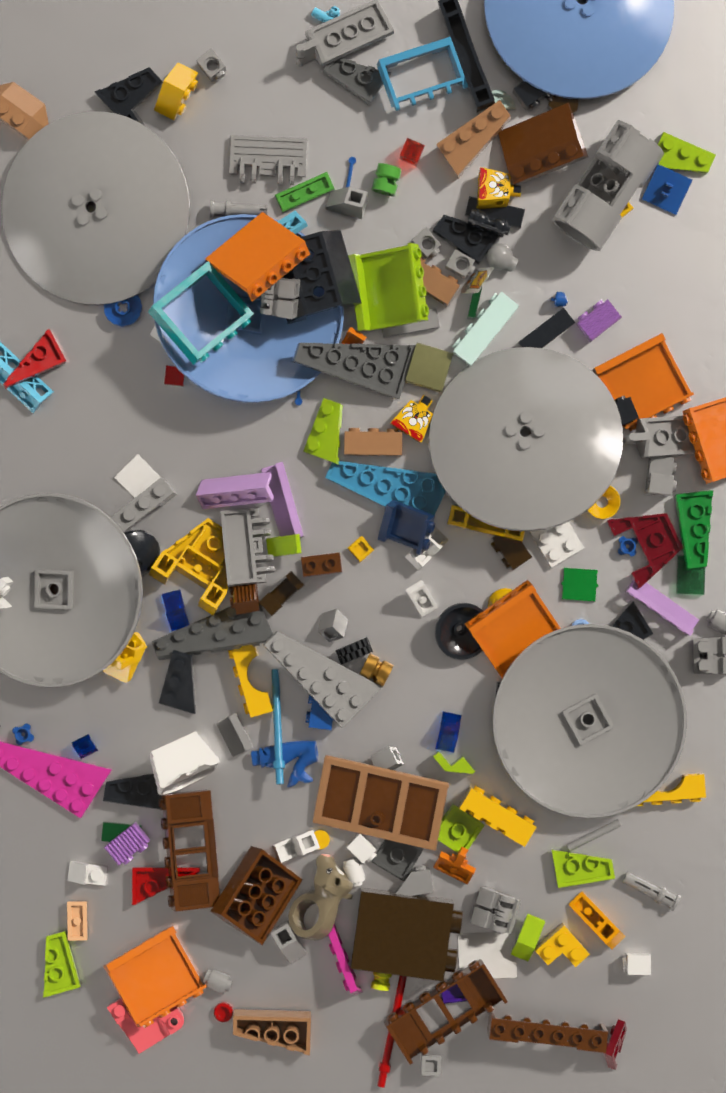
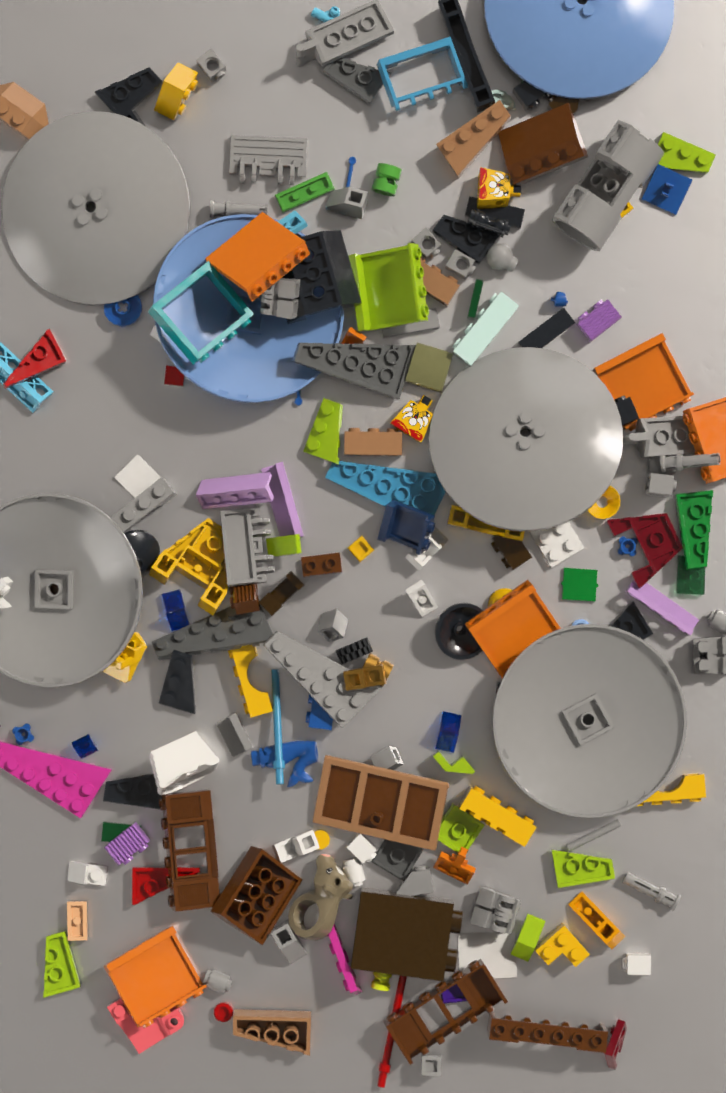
(364, 677): none -> pearl gold slope
(412, 152): clear red brick -> none
(476, 280): sticker -> none
(680, 462): none -> light grey pin

